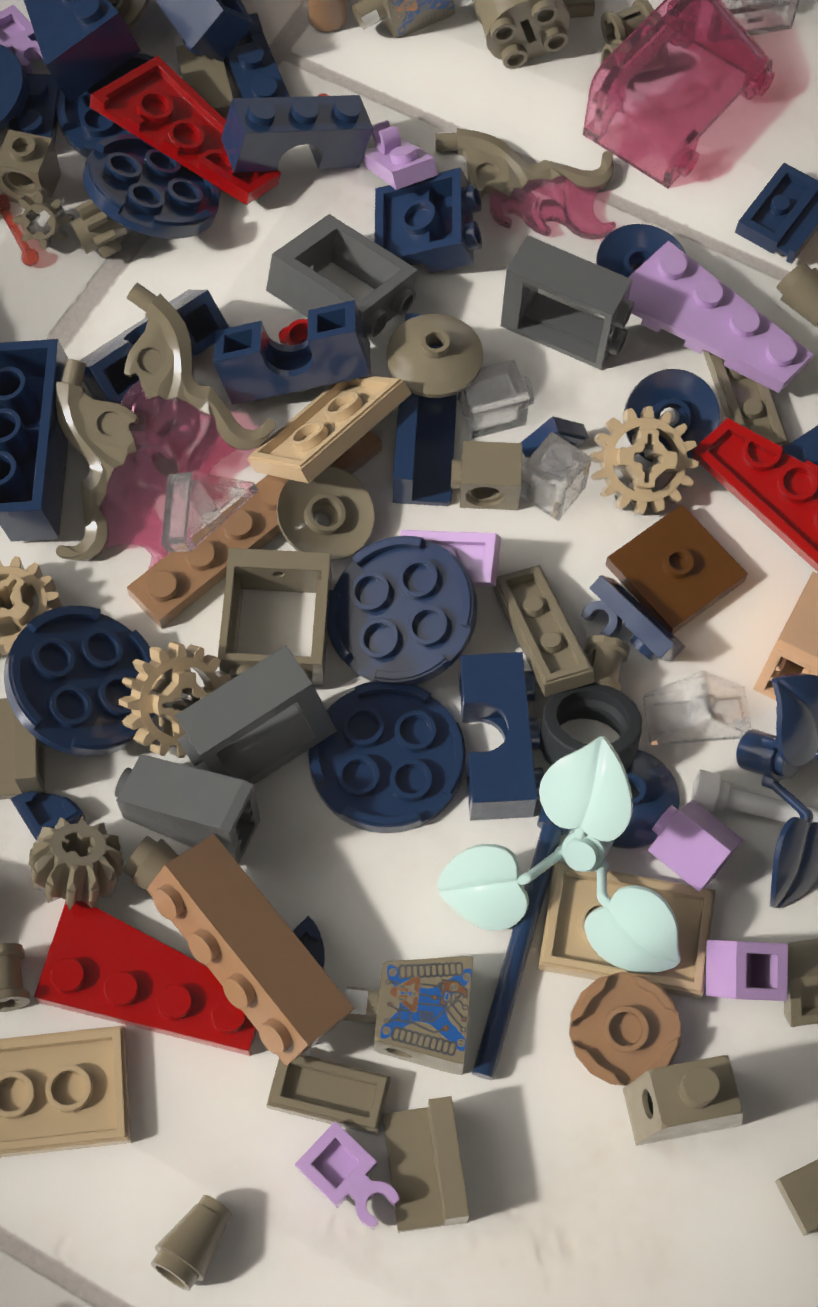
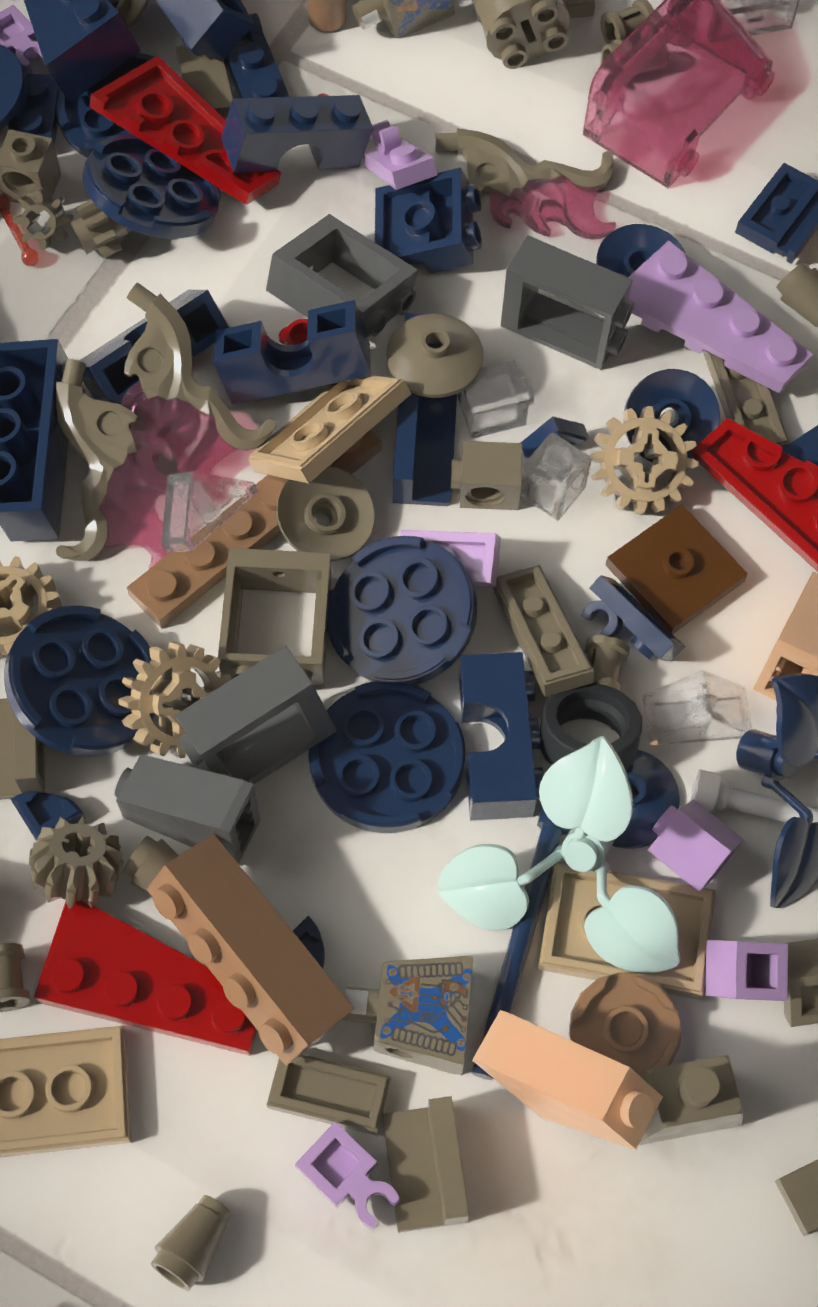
(568, 1081): none -> light nougat slope

